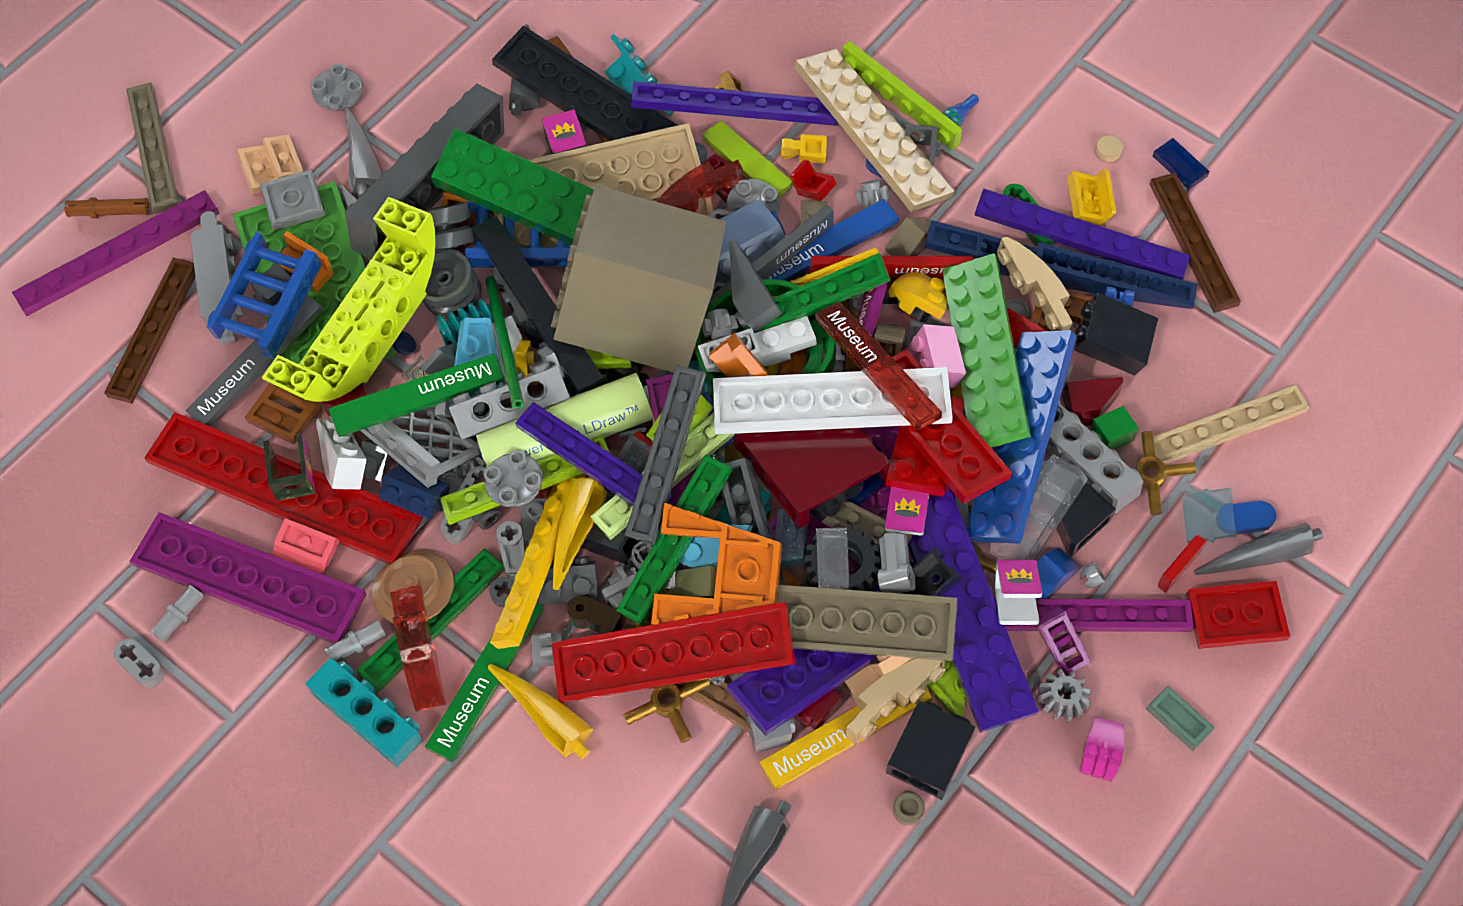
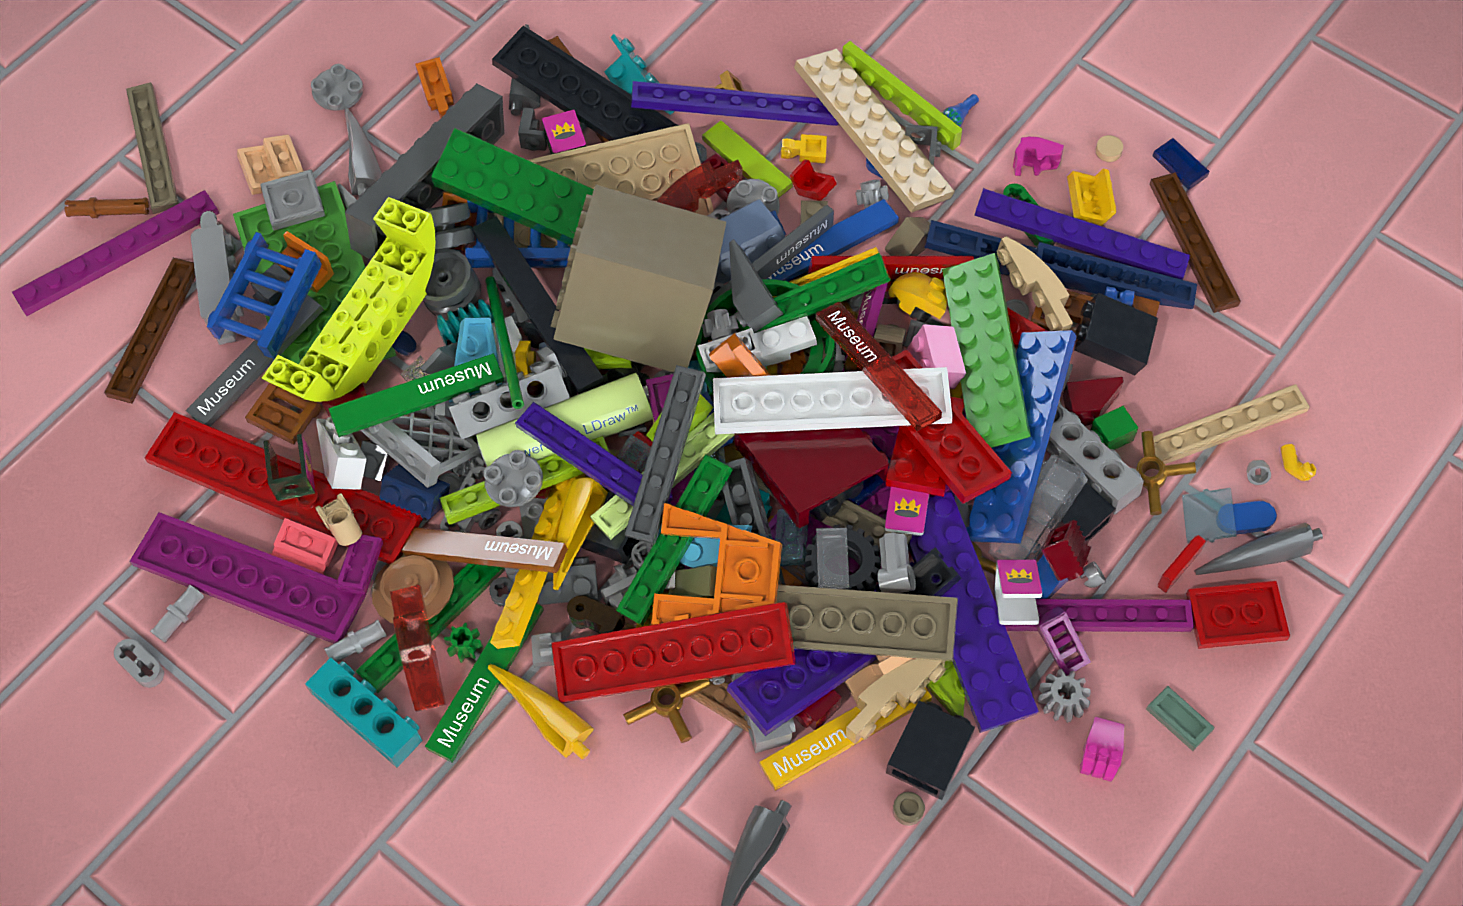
(340, 521): none -> tan piece
(359, 565): none -> magenta plate
(435, 85): none -> orange hinge
(457, 637): none -> green gear
(486, 550): none -> tile
(529, 133): none -> dark grey bracket
(1037, 153): none -> dark pink hand
(1066, 551): none -> dark red brick
(1146, 305): none -> dark orange tile
(1265, 472): none -> light grey hinge
(1294, 467): none -> yellow arm

